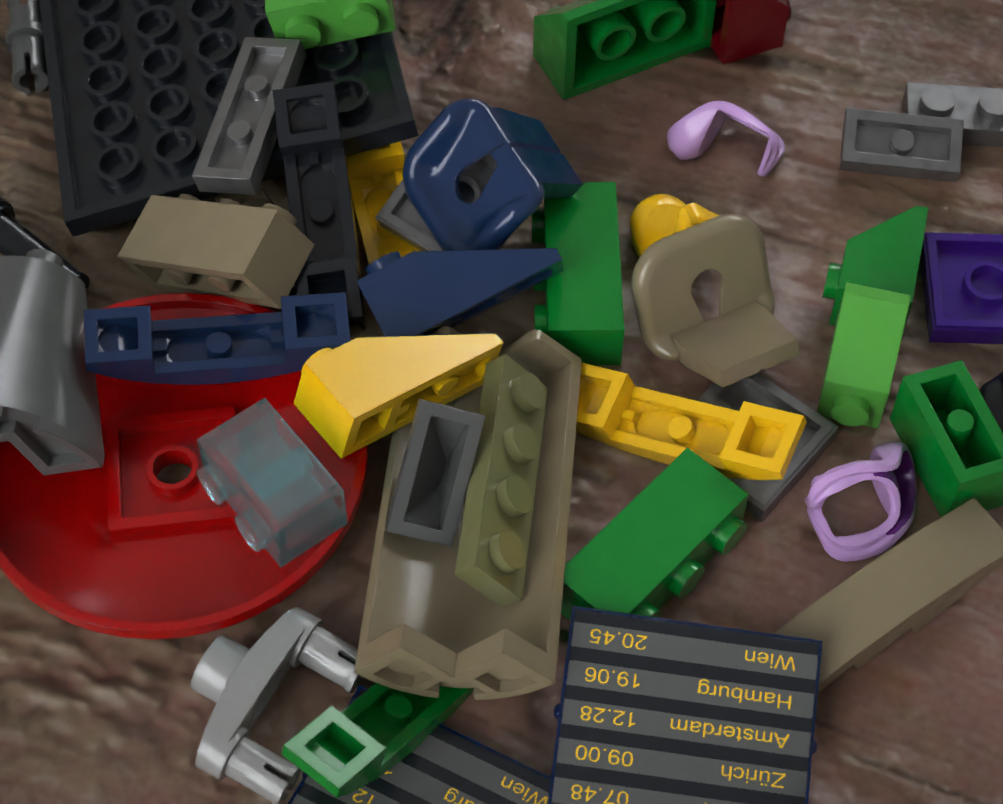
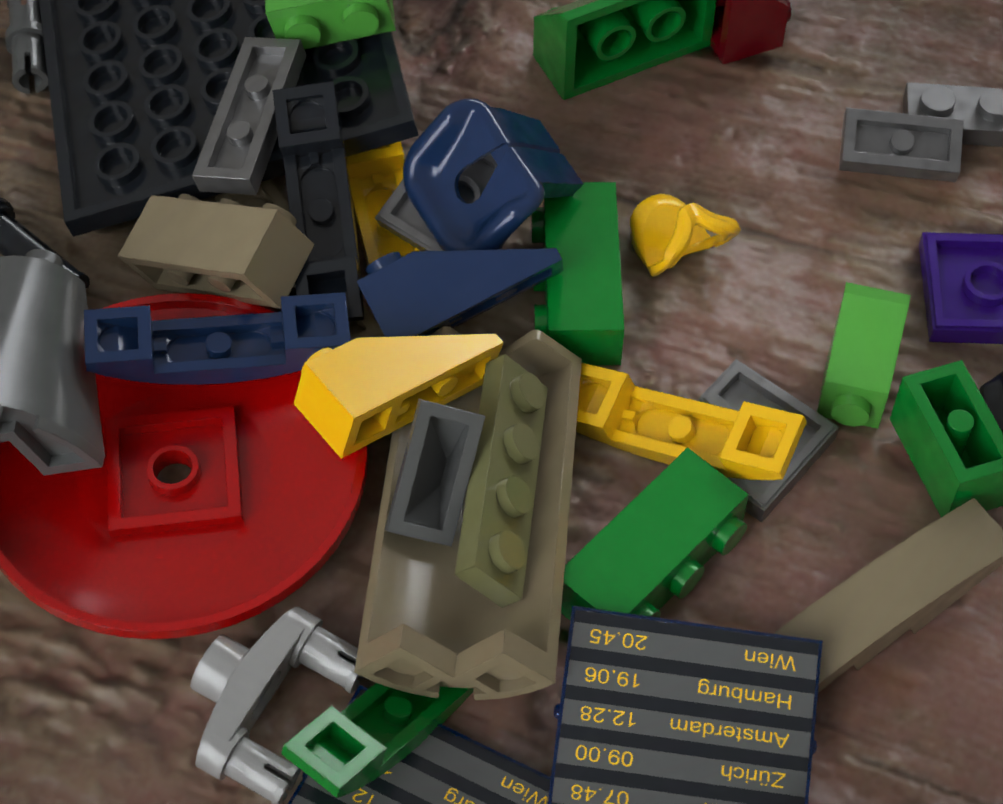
(271, 482): clear light blue brick -> none
(697, 130): lavender piece -> none
(744, 332): dark tan piece -> none
(880, 258): green slope -> none
(895, 483): lavender piece -> none

